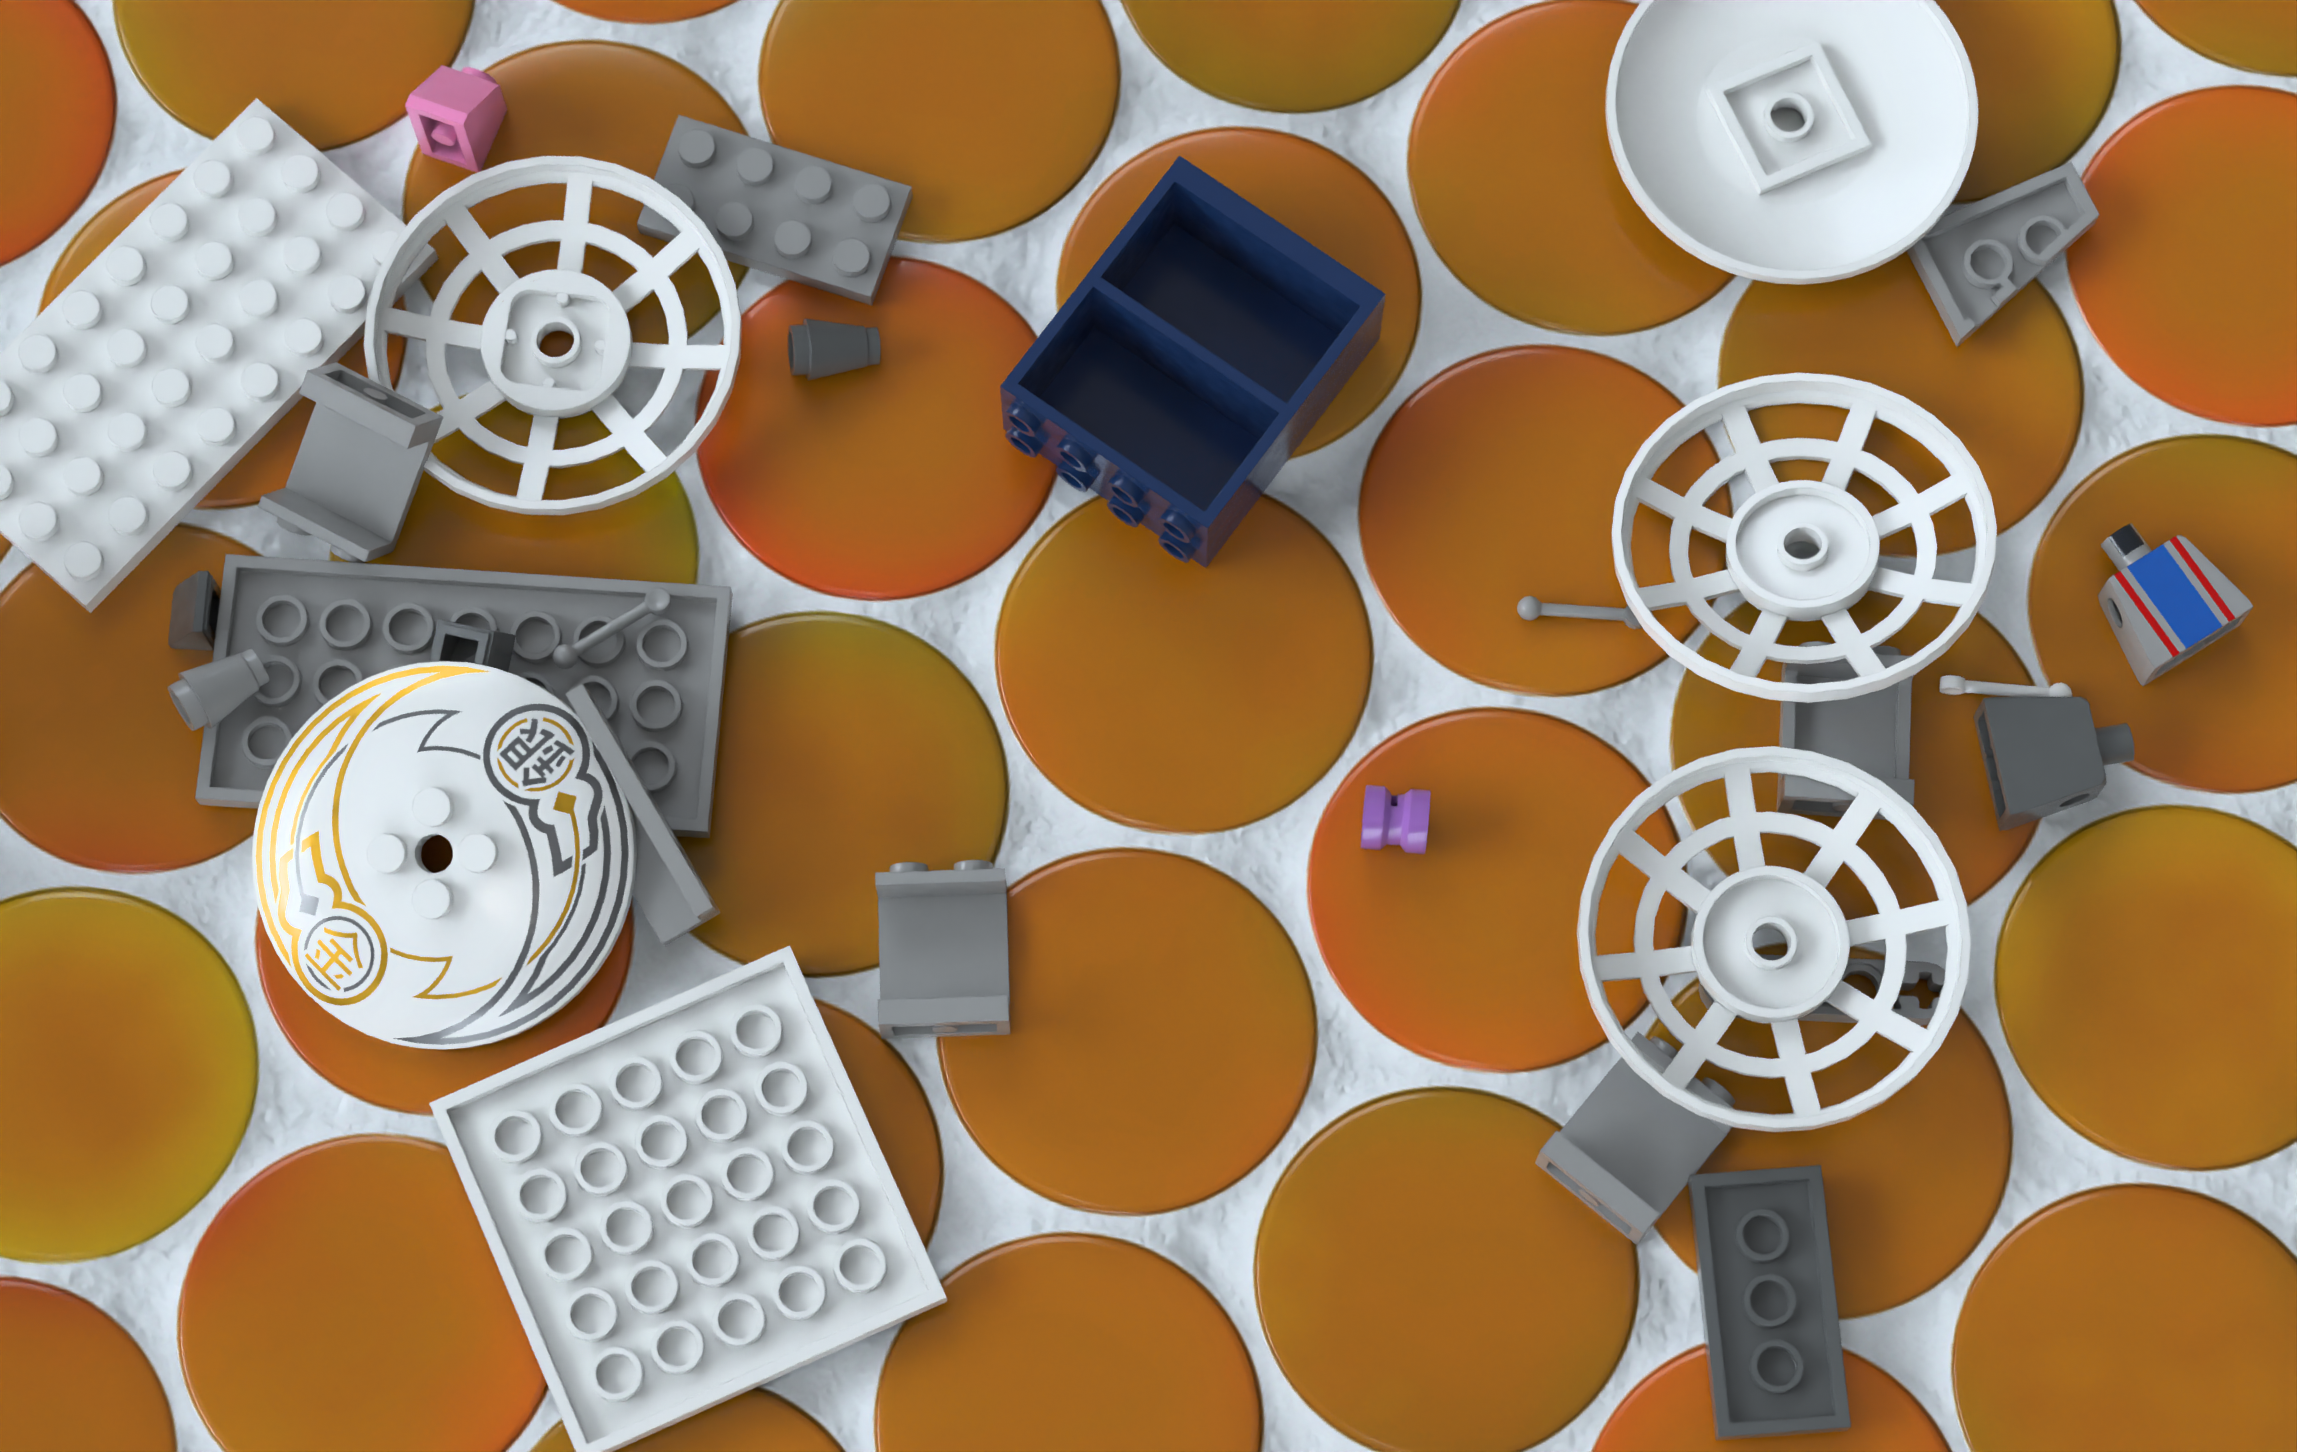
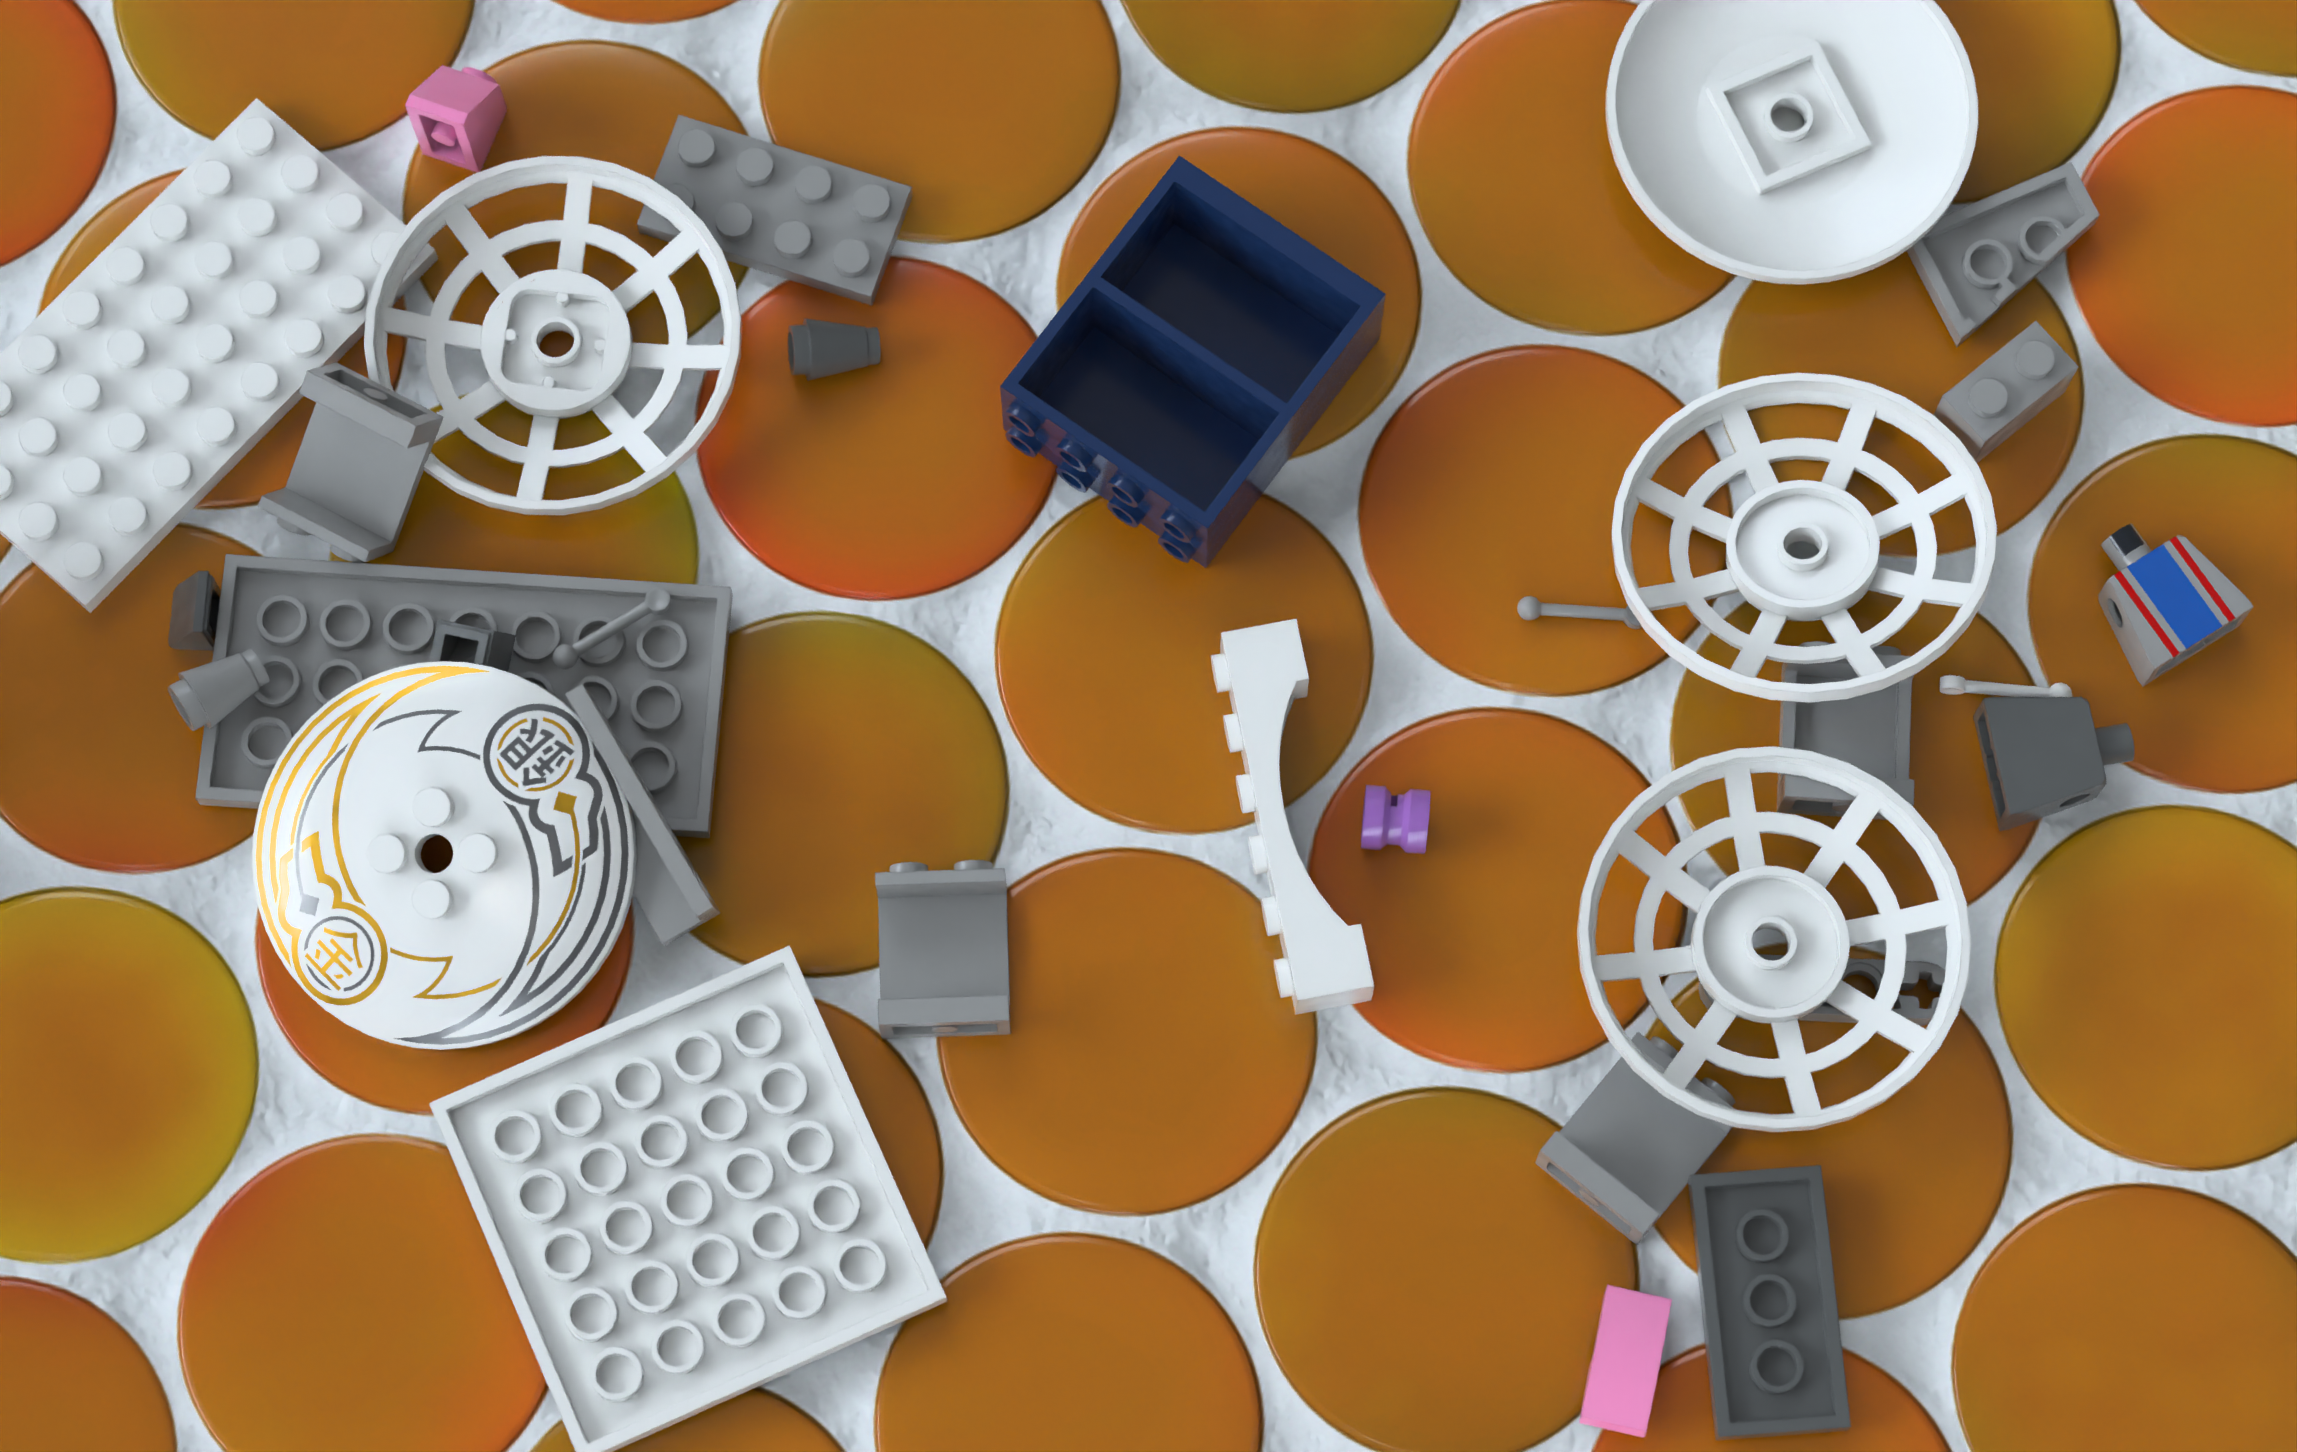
(1322, 955): none -> white arch
(1625, 1361): none -> bright pink slope
(2006, 391): none -> light grey piece

